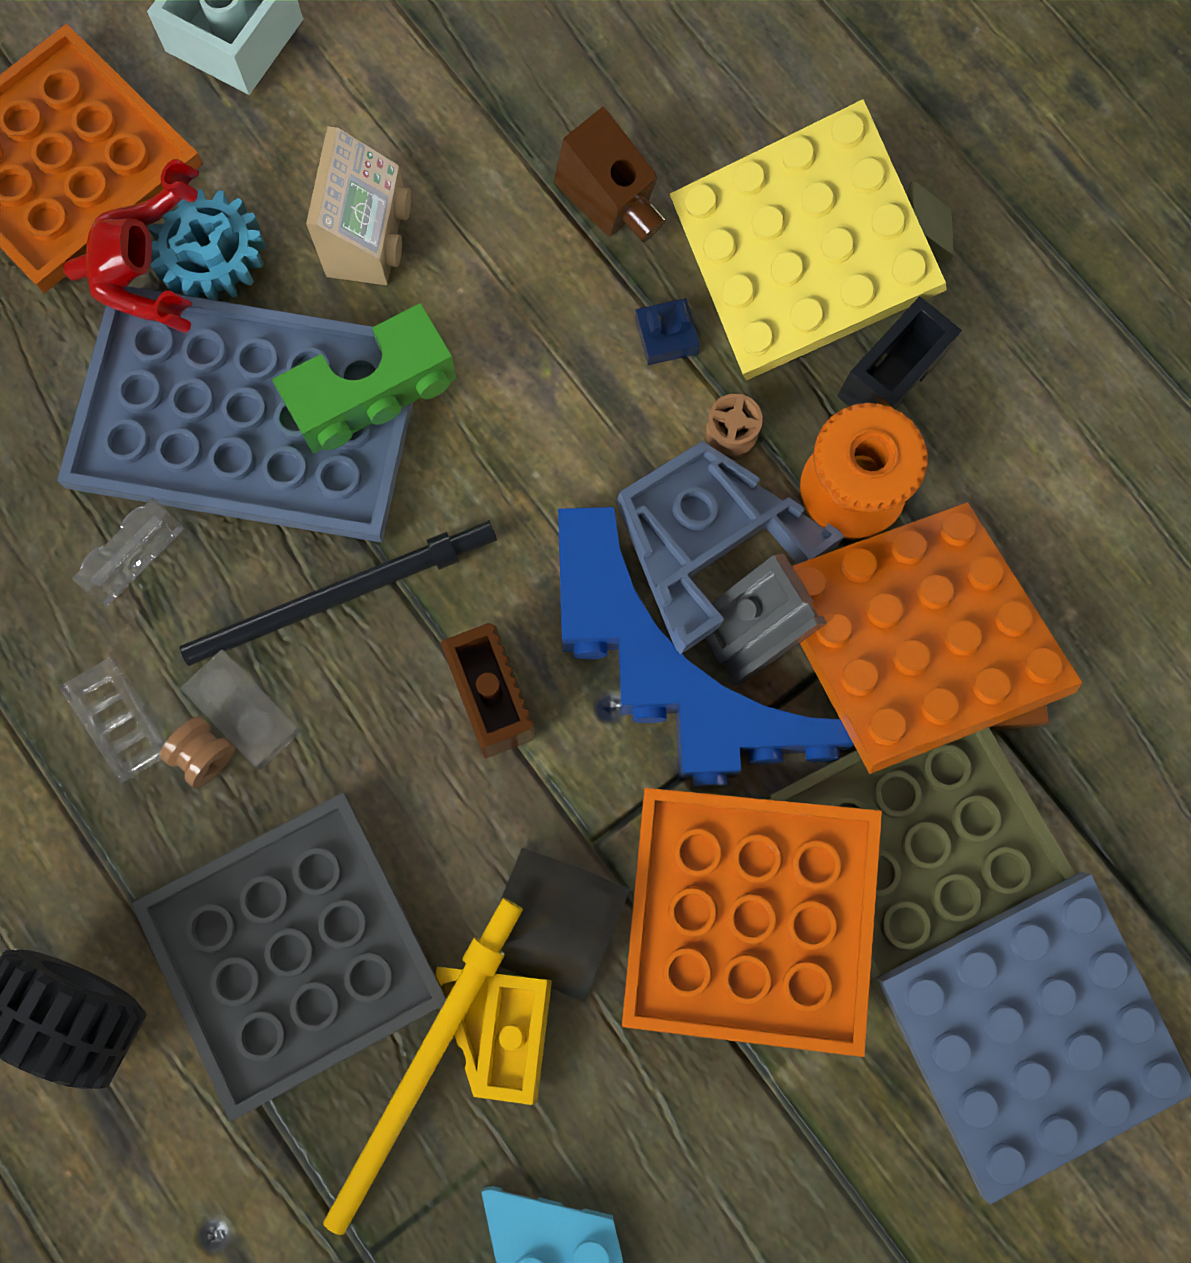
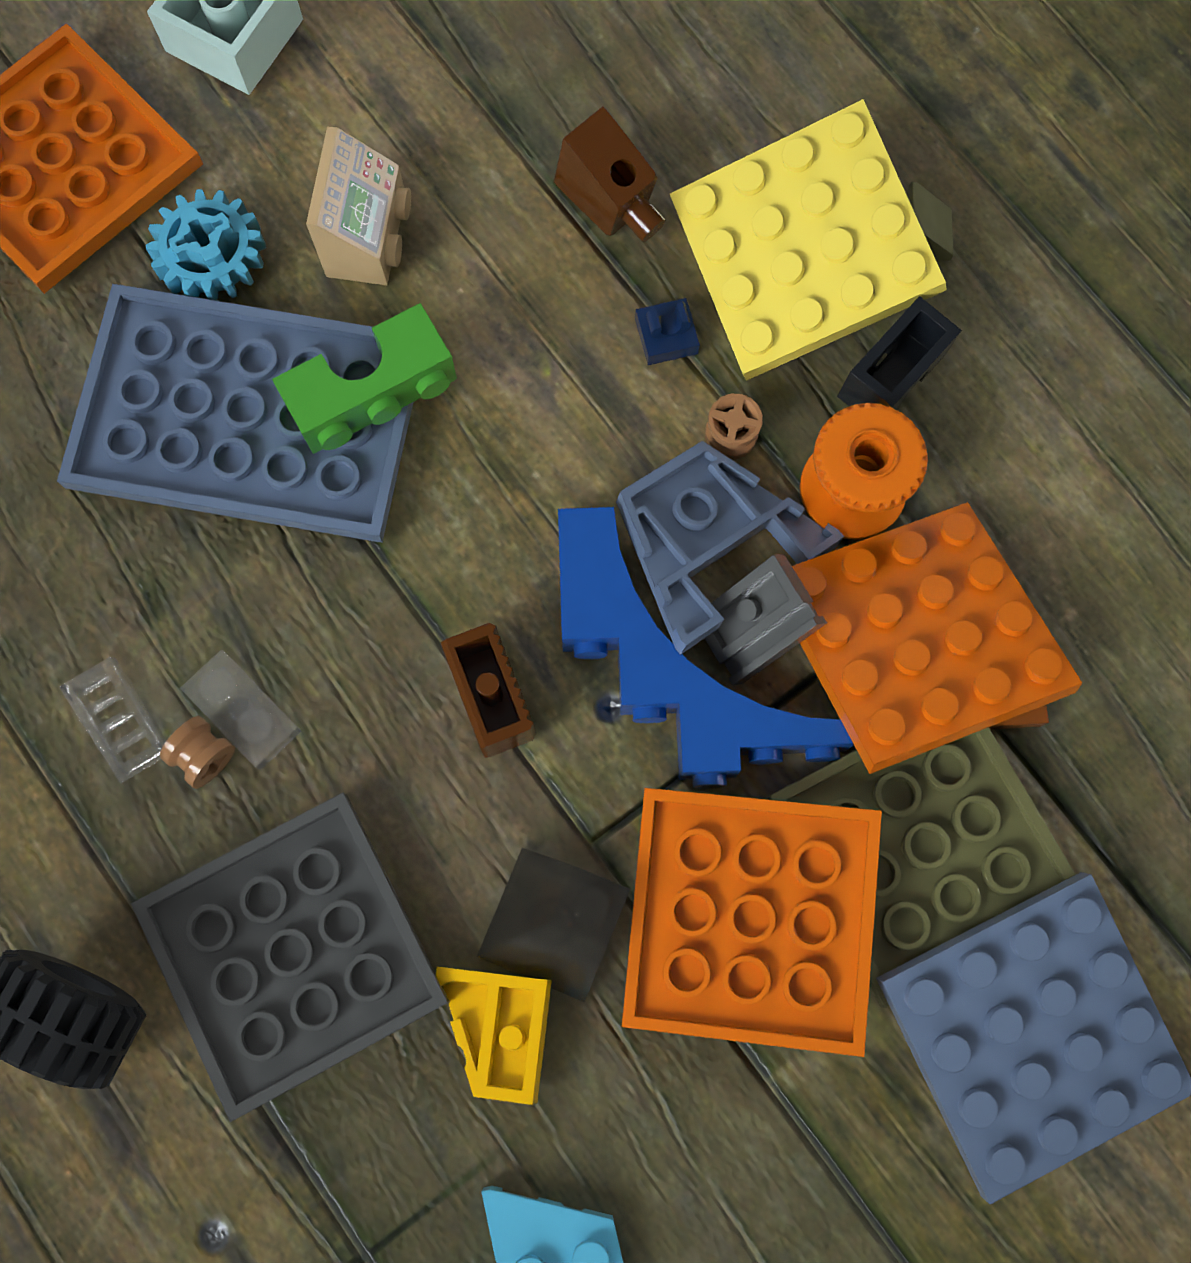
(122, 250): red piece -> none
(141, 539): clear plate -> none
(440, 551): black bar -> none
(481, 961): yellow bar -> none

